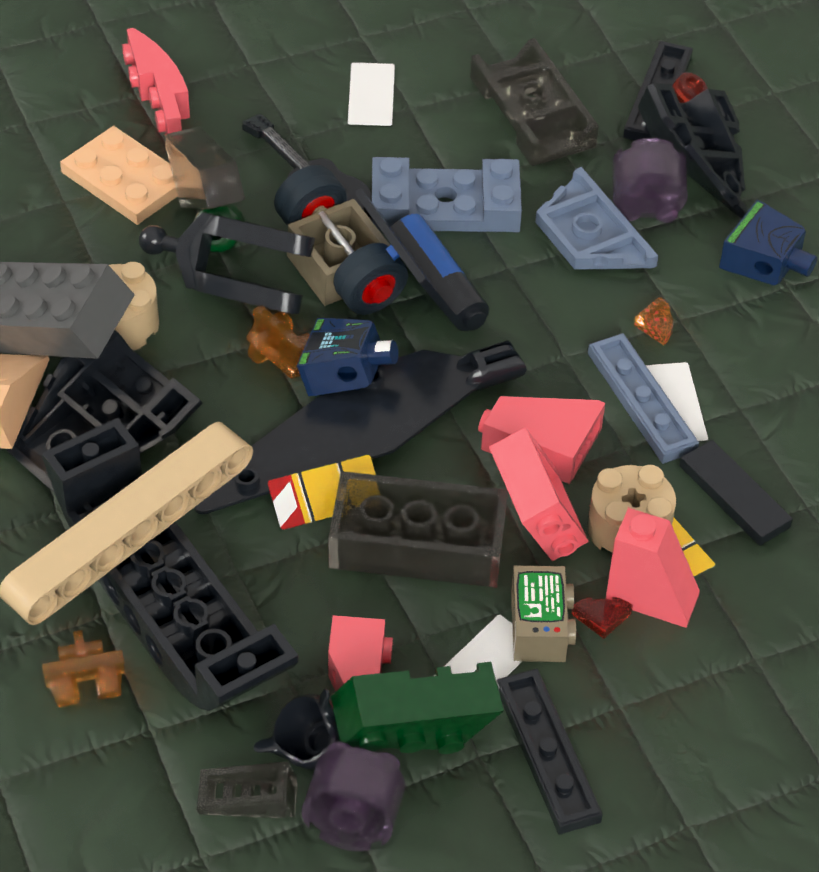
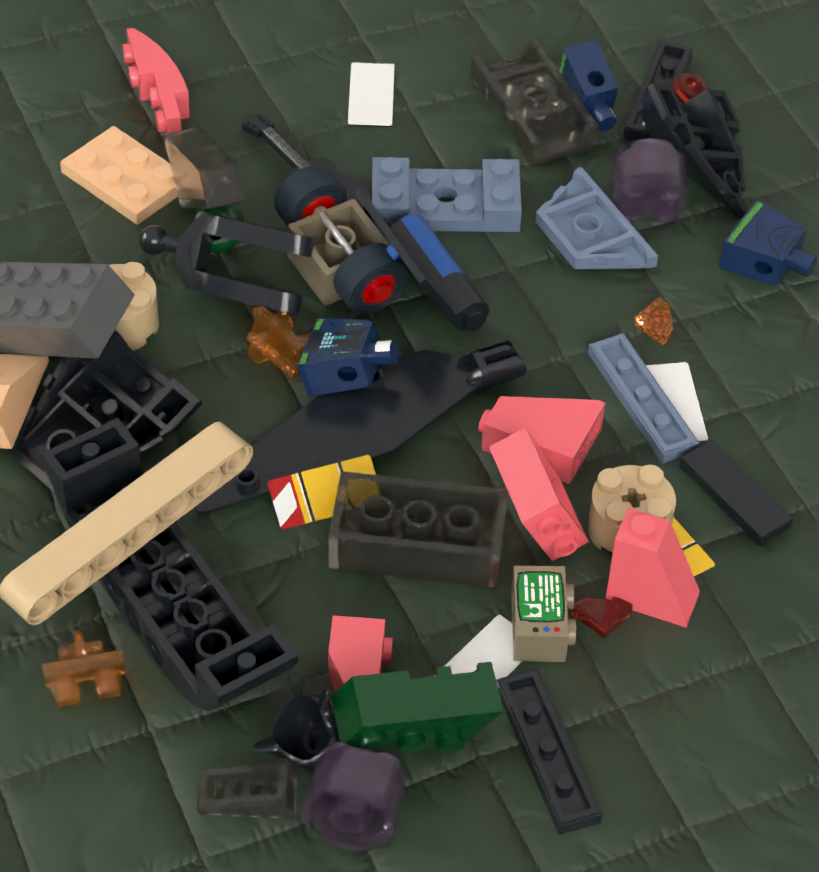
(591, 80): none -> dark blue torso

